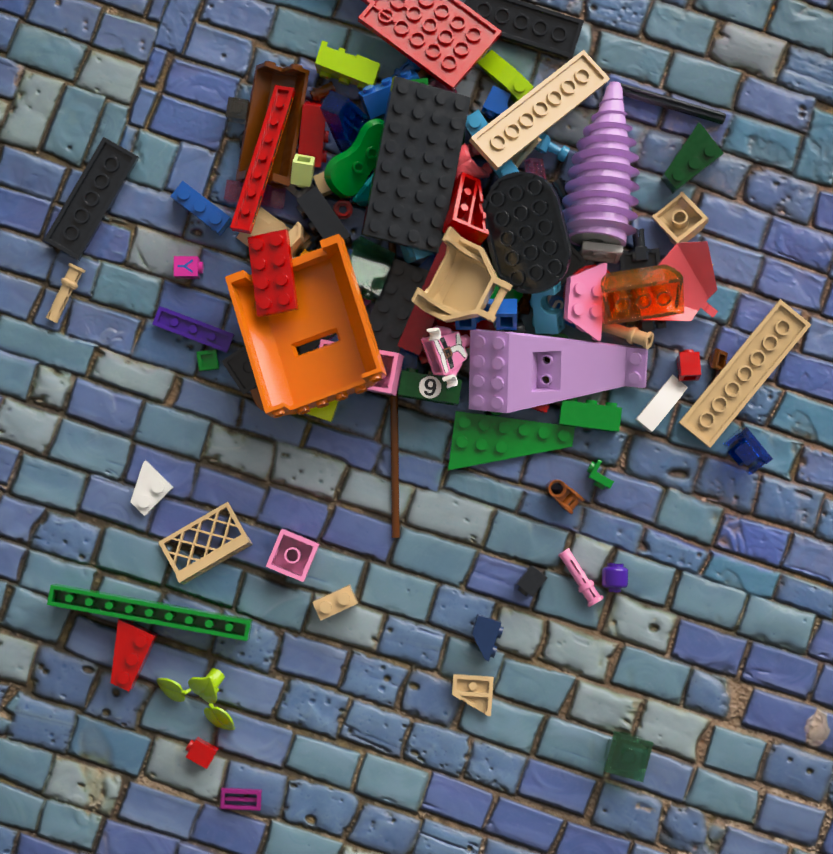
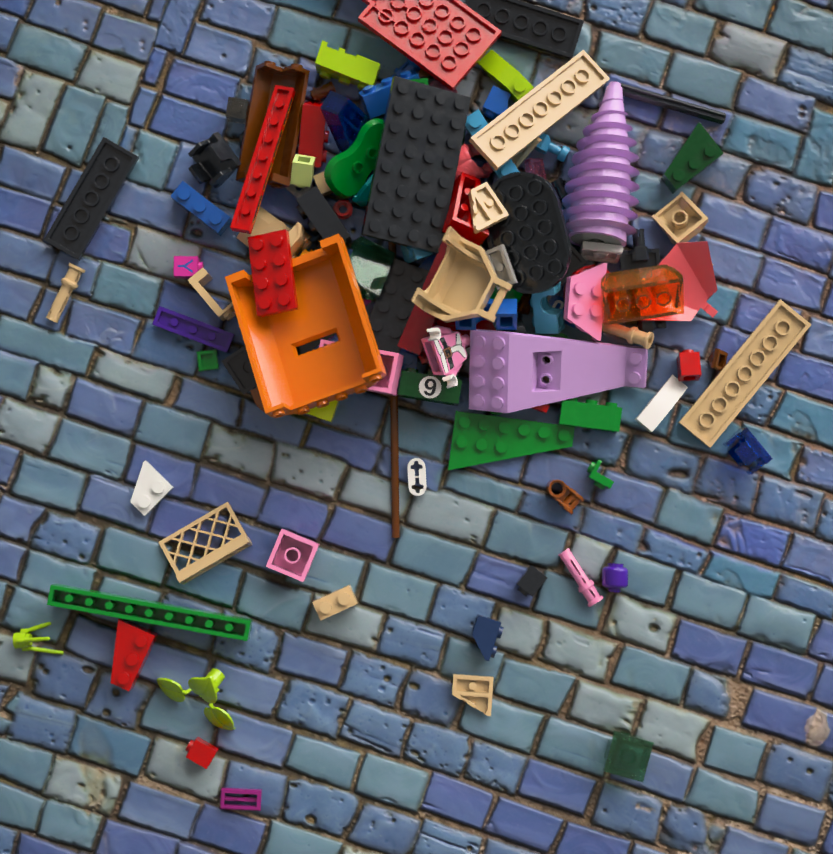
(24, 640): none -> lime plant
(198, 281): none -> tan panel
(213, 161): none -> black panel
(272, 197): clear pink plate -> none
(422, 476): none -> white beam
(485, 208): none -> tan wing
(501, 264): none -> light grey plate

